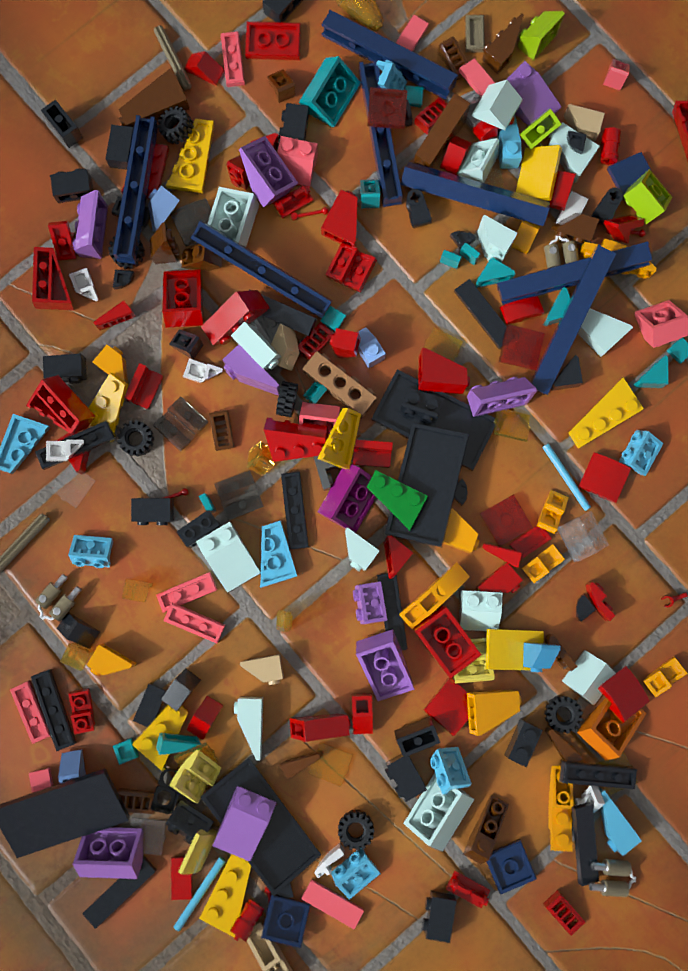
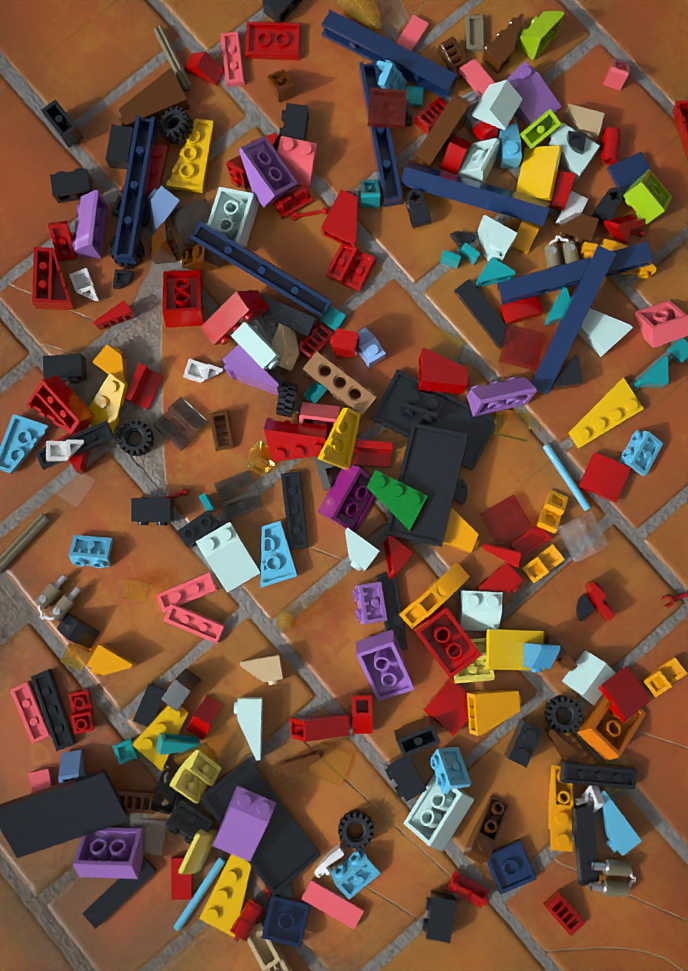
(186, 343): black slope -> none
(330, 91): teal slope -> none

